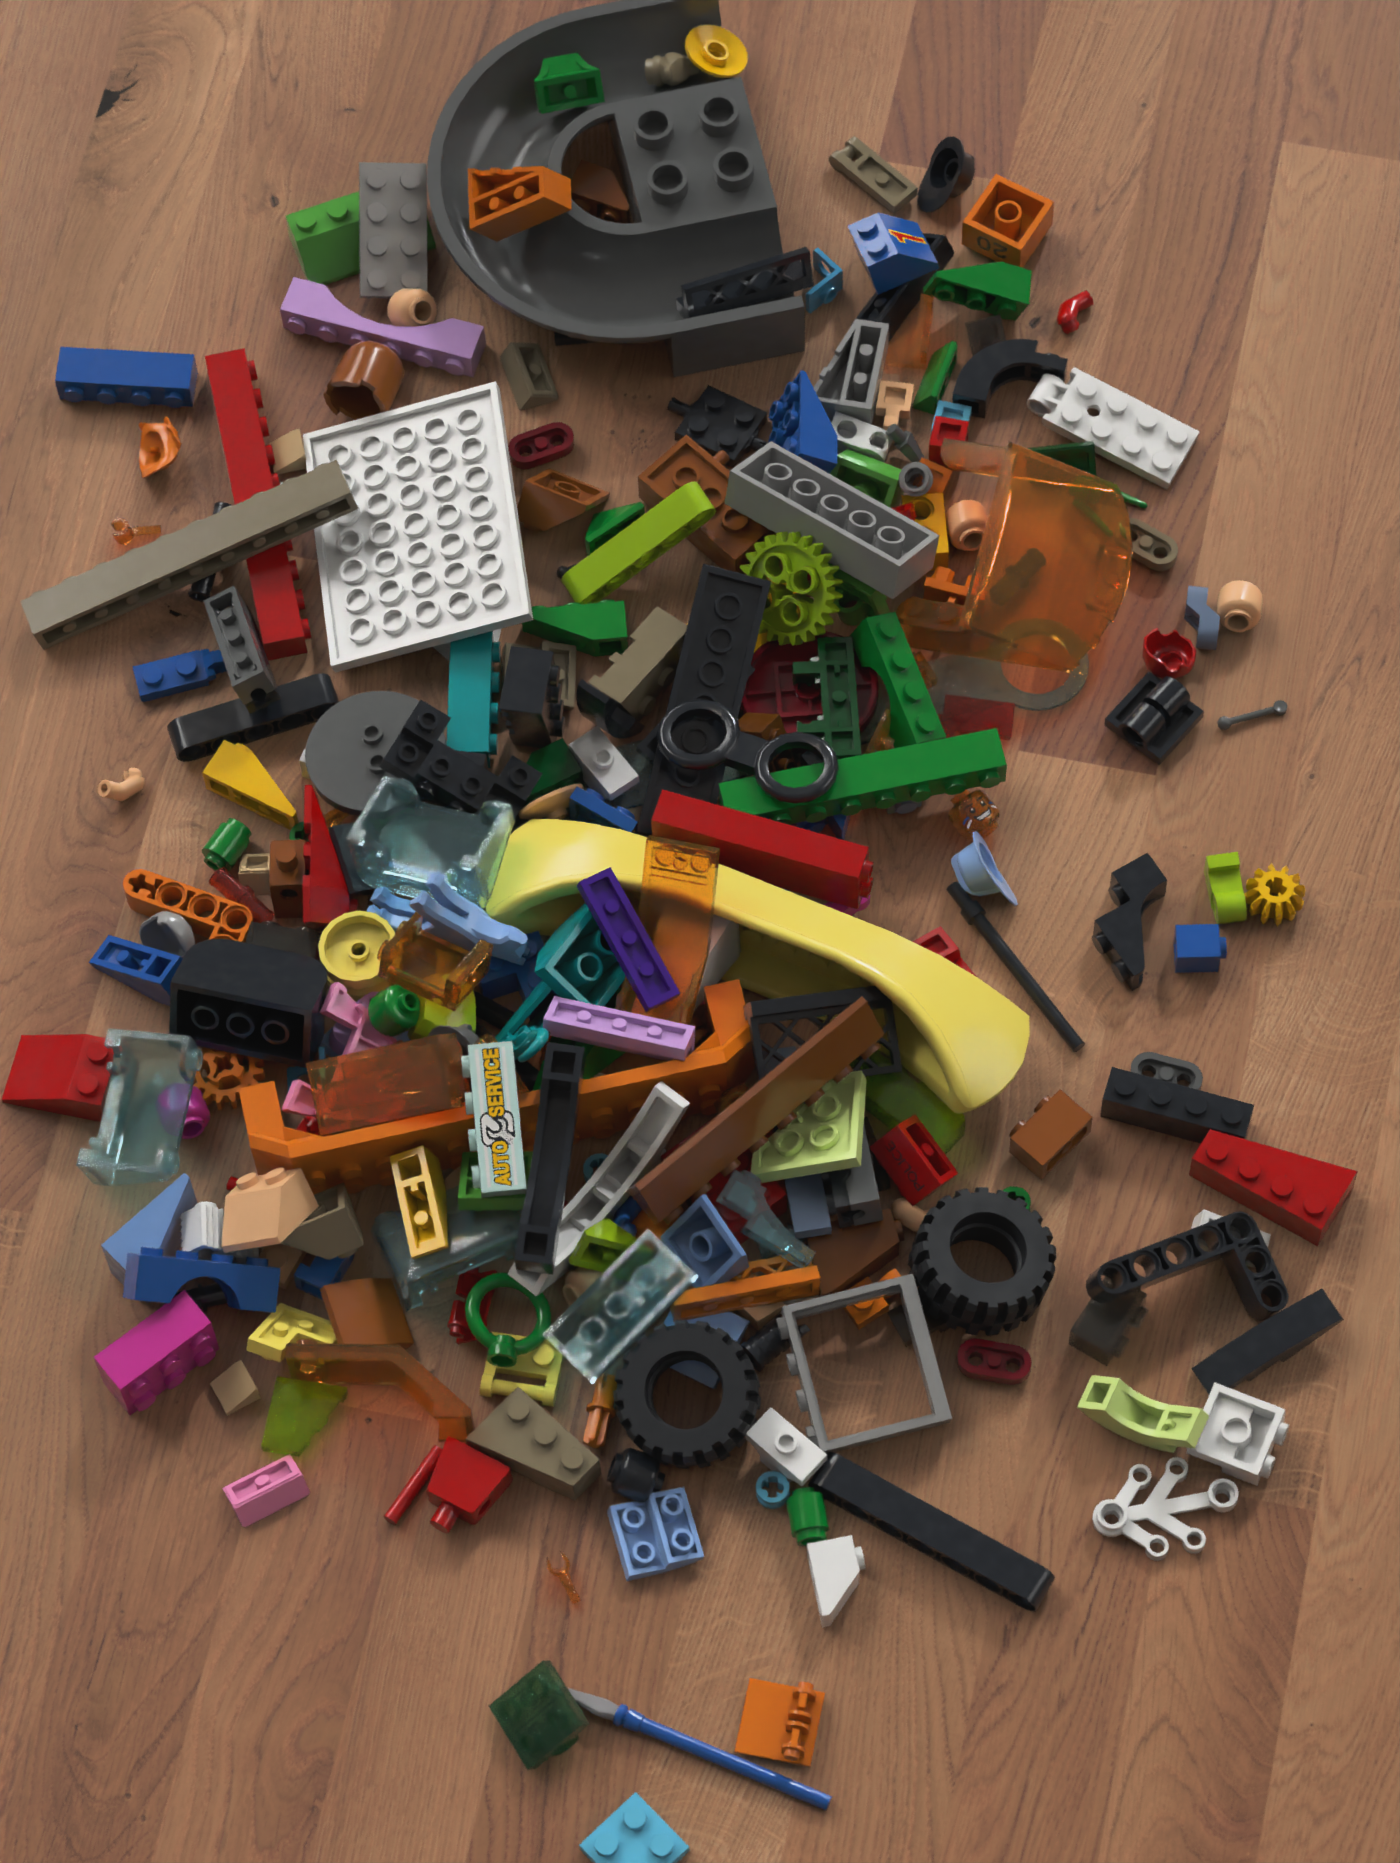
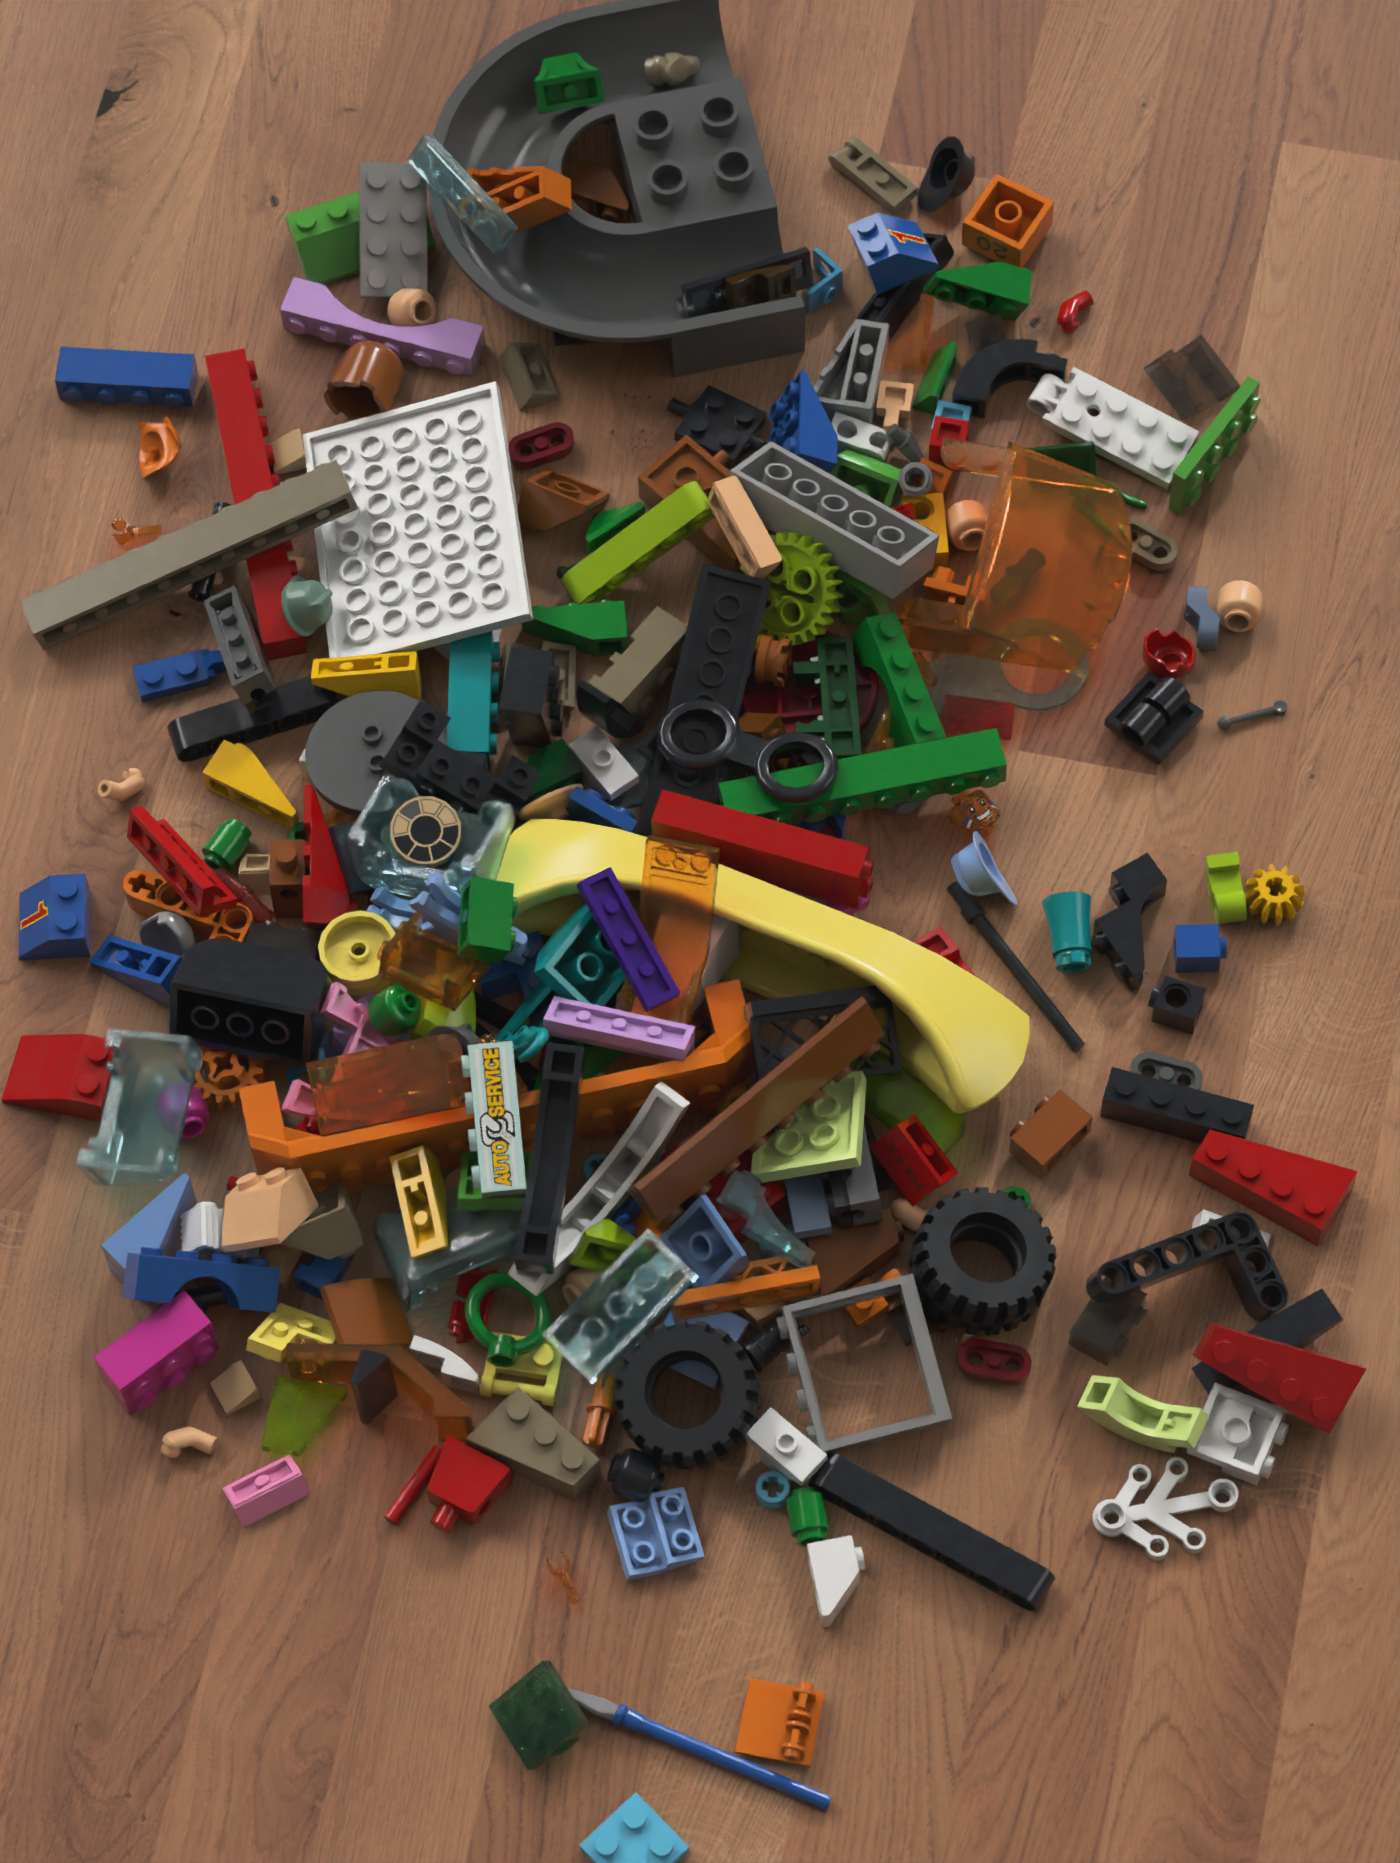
(55, 918): none -> blue slope
(178, 864): none -> red fence
(186, 1437): none -> light nougat arm
(306, 605): none -> sand green piece
(367, 673): none -> yellow slope
(373, 1384): none -> black slope
(425, 831): none -> tile
(454, 1370): none -> white slope
(462, 193): none -> clear light blue plate
(486, 920): none -> green brick
(716, 51): yellow dish -> none
(743, 527): none -> light nougat slope
(760, 286): none -> dark brown slope
(773, 661): none -> dark orange wheel
(1069, 930): none -> teal plant
(1179, 1018): none -> black brick
(1192, 378): none -> clear smoke slope
(1217, 442): none -> bright green plate
(1291, 1377): none -> red wedge

